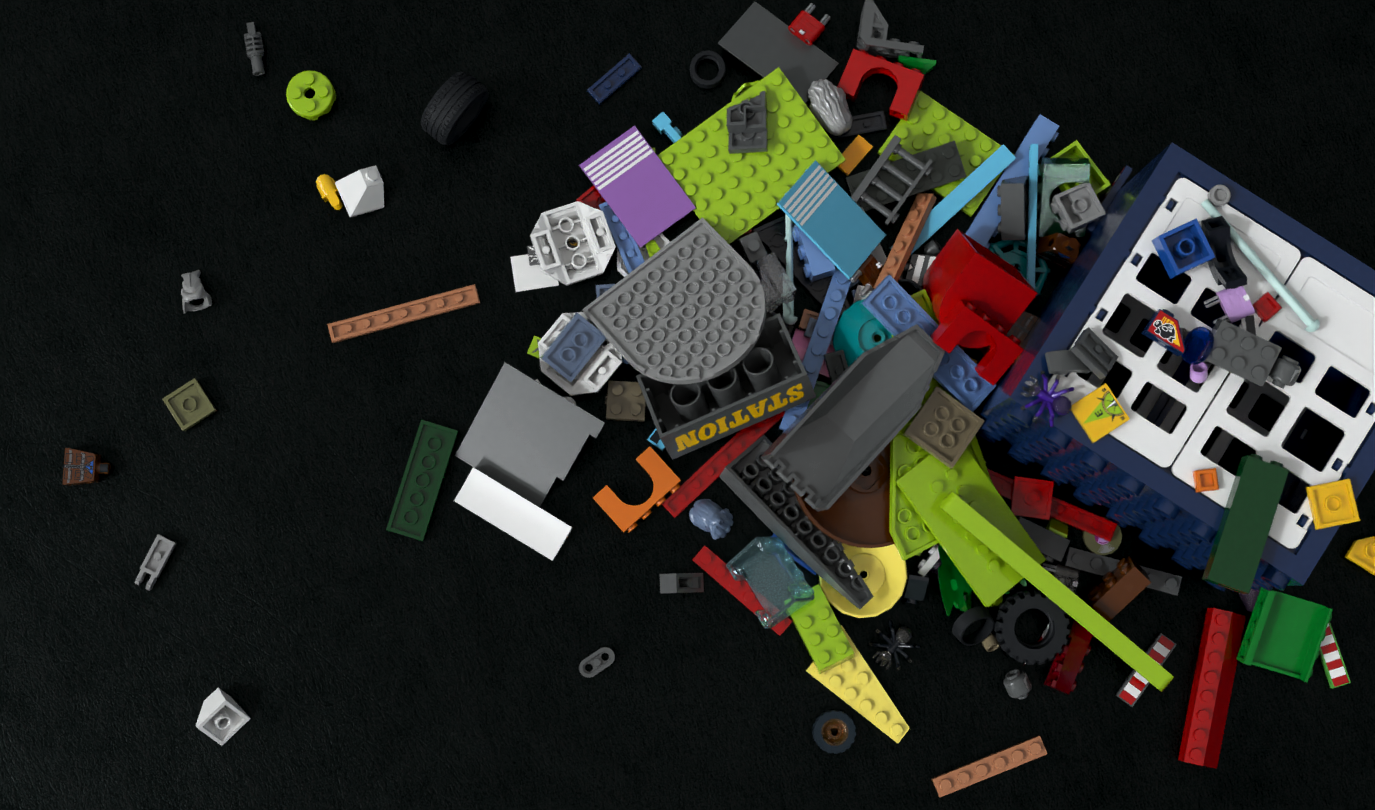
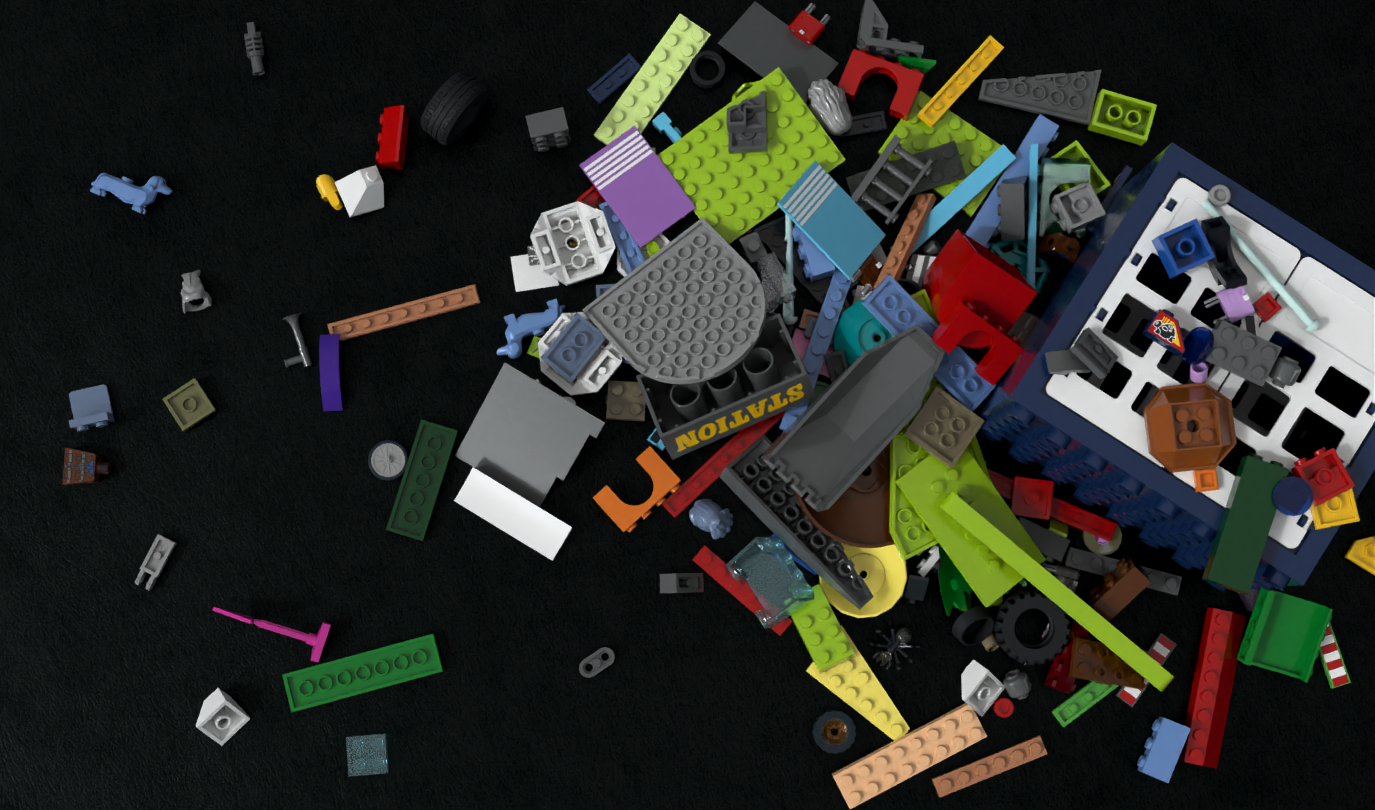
(90, 408): none -> sand blue bracket
(130, 193): none -> medium blue animal
(304, 354): none -> dark grey piece
(315, 106): lime plate -> none
(316, 640): none -> dark pink piece
(330, 372): none -> dark purple slope
(362, 672): none -> green plate
(367, 754): none -> clear light blue plate
(388, 460): none -> light grey wheel
(393, 137): none -> red slope
(527, 325): none -> medium blue animal
(548, 129): none -> dark grey brick
(654, 80): none -> yellowish green plate
(854, 154): light orange tile -> none
(909, 755): none -> light nougat plate
(960, 81): none -> yellow plate
(979, 687): none -> white slope
(1003, 707): none -> red tile
(1049, 399): animal -> none
(1052, 95): none -> dark grey wing
(1081, 701): none -> bright green tile
(1099, 413): yellow tile -> none
(1099, 664): none -> reddish brown plate
(1122, 117): none -> lime brick
(1163, 749): none -> medium blue slope
(1168, 433): none -> dark orange piece
(1292, 496): none -> clear blue piece
(1324, 475): none -> red plate

